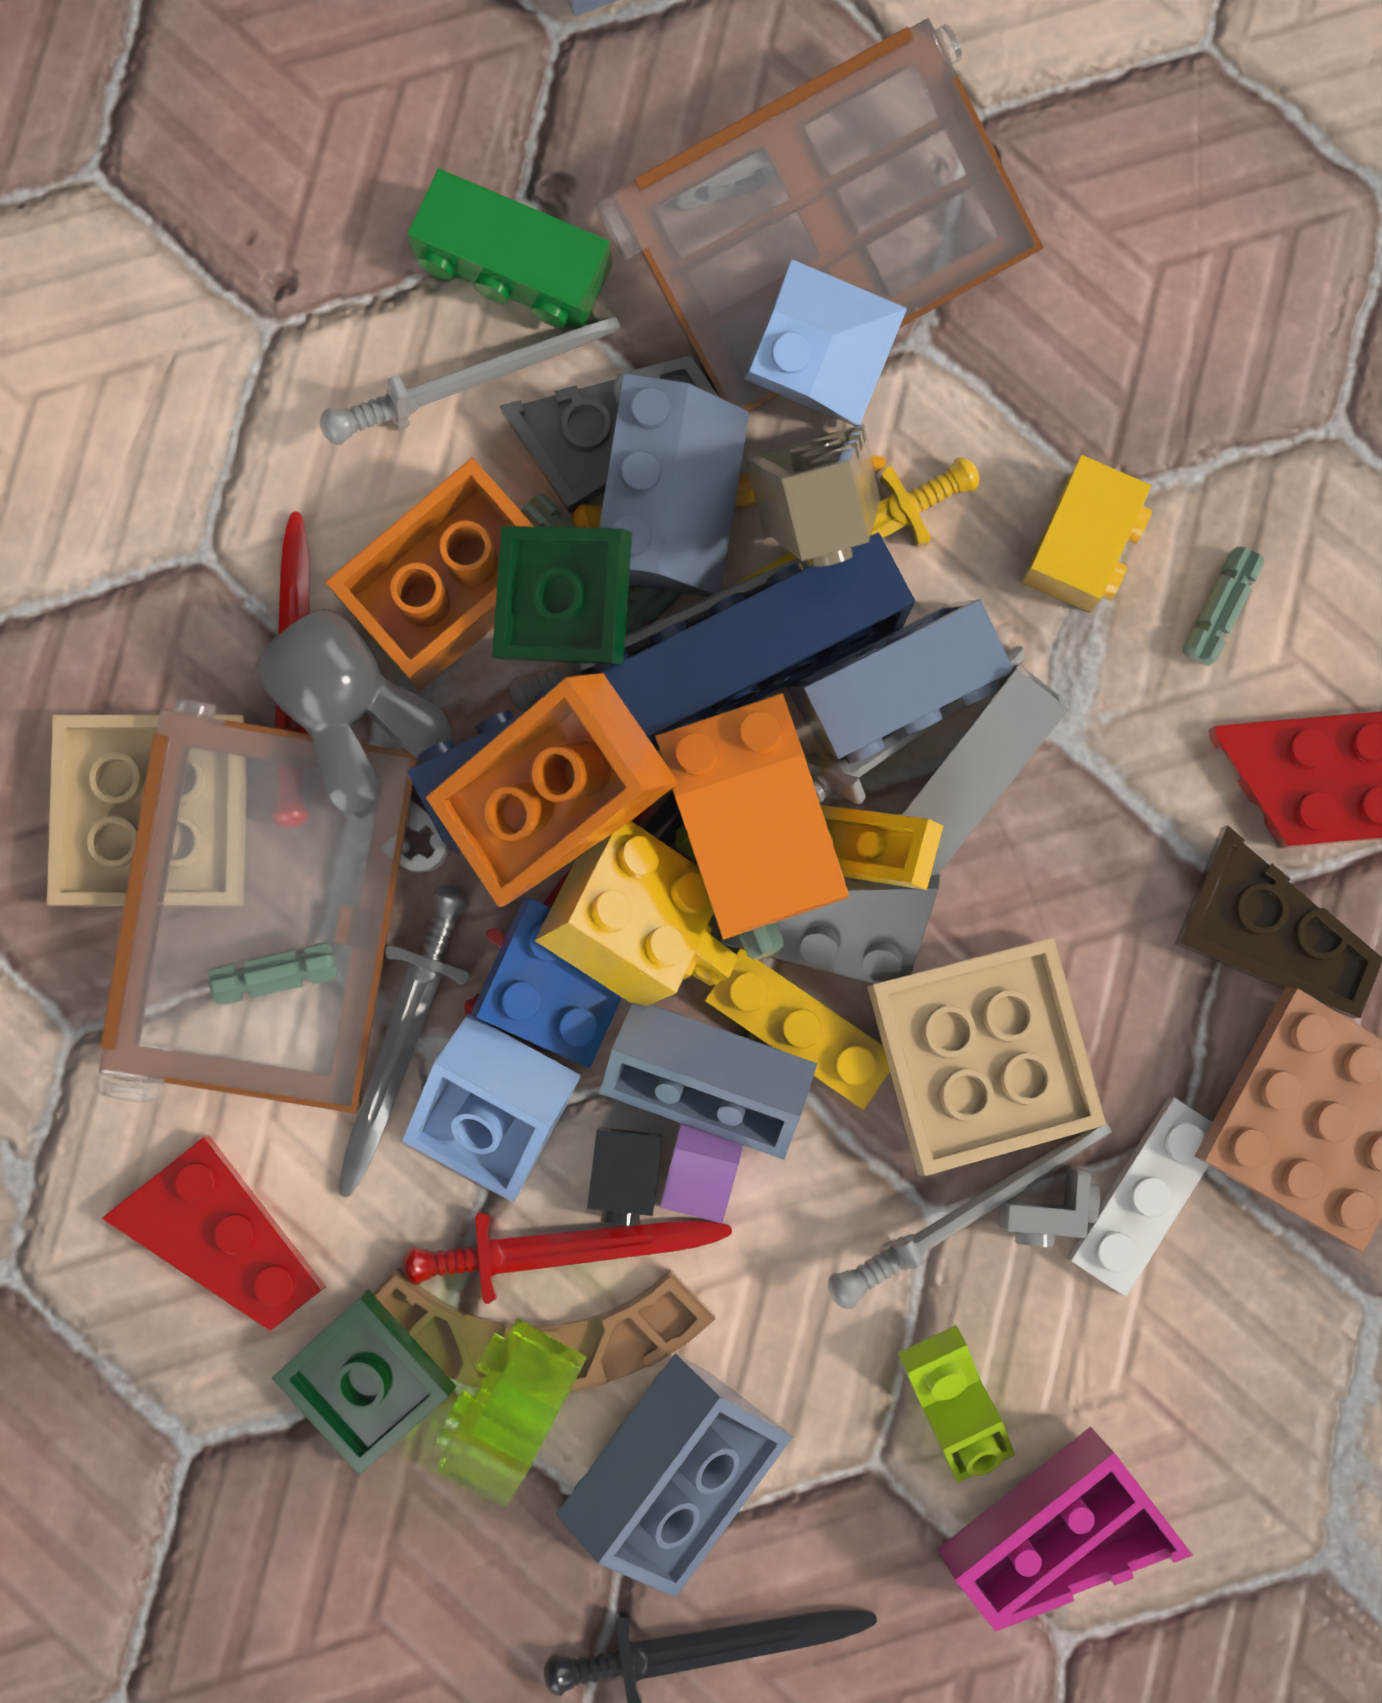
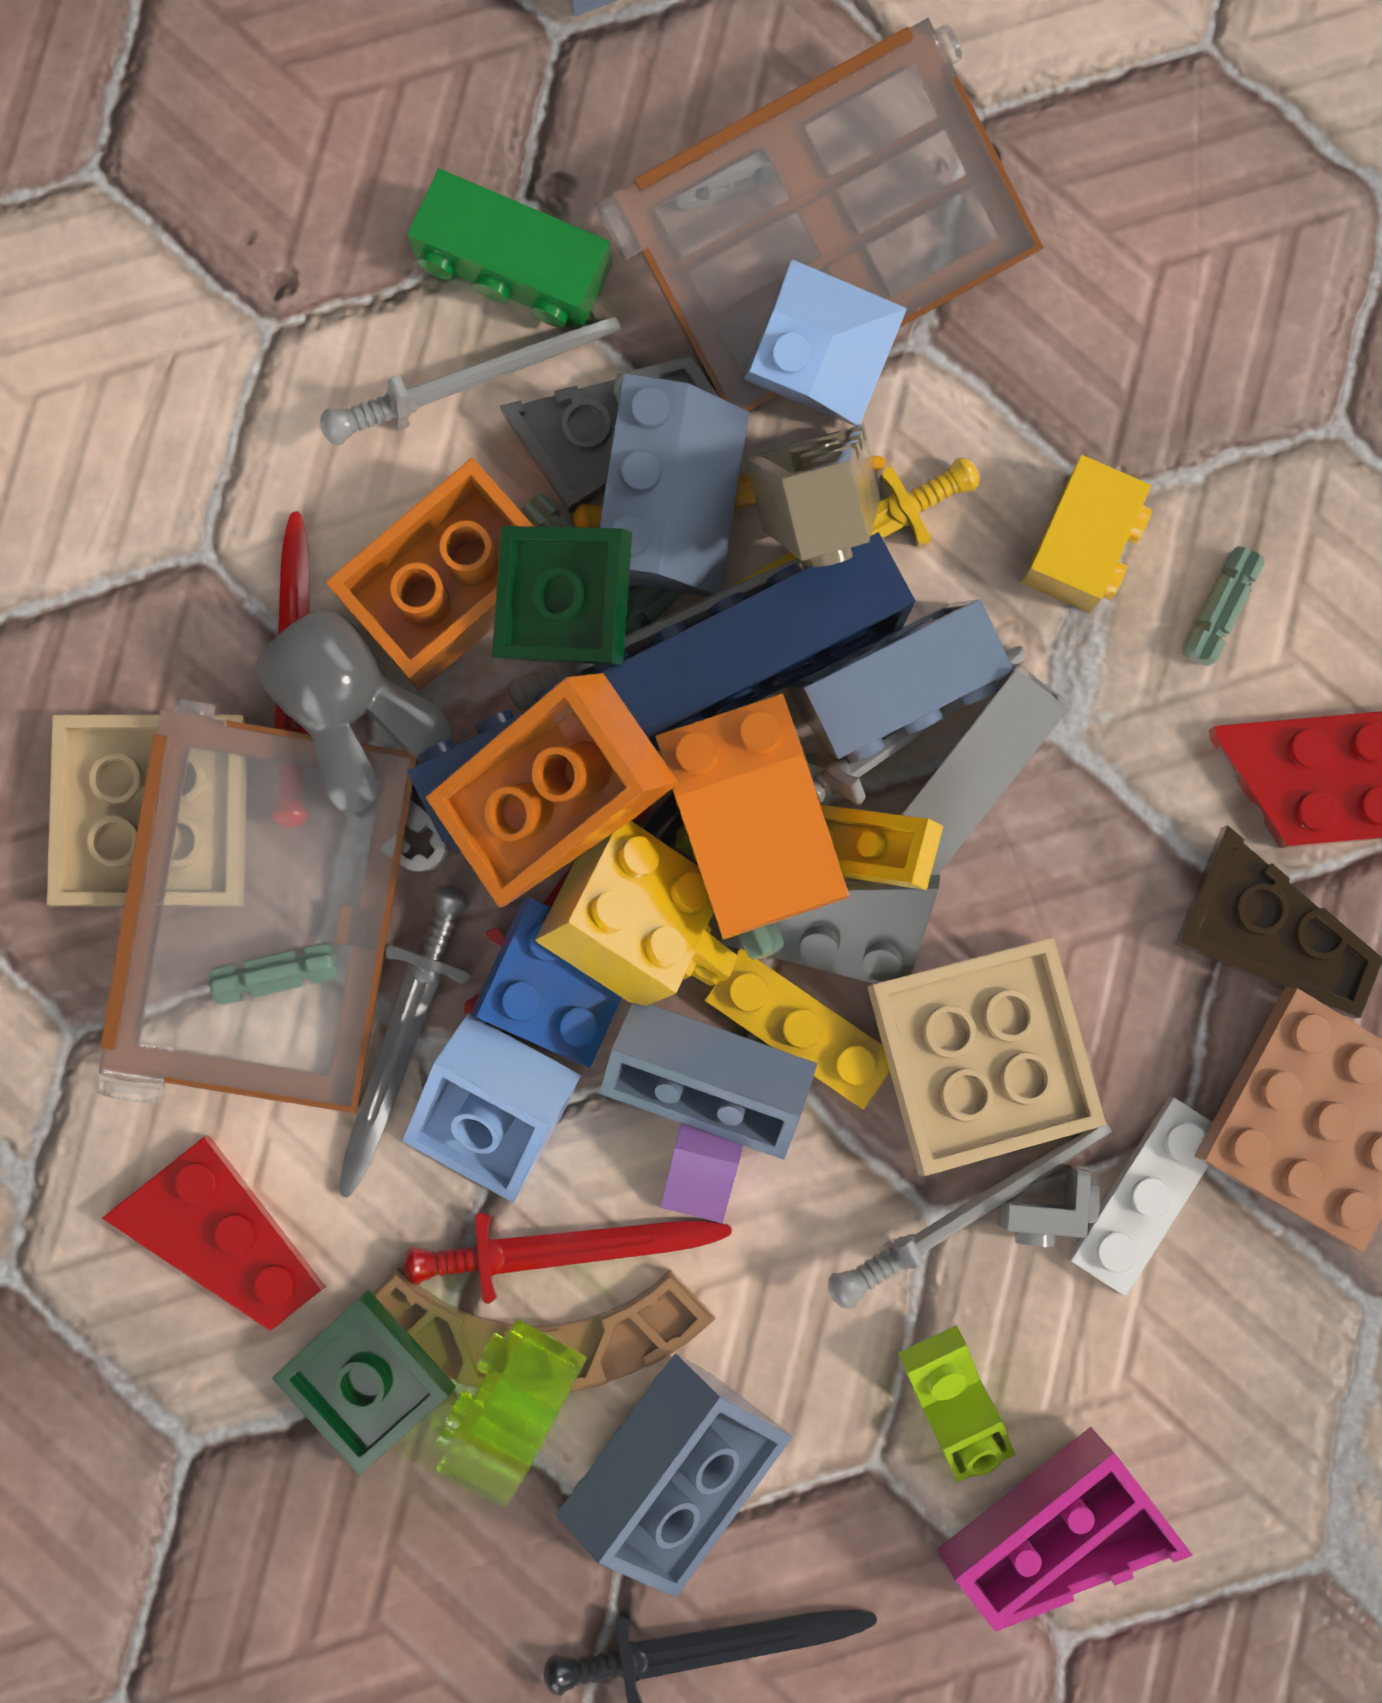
(624, 1175): black brick -> none

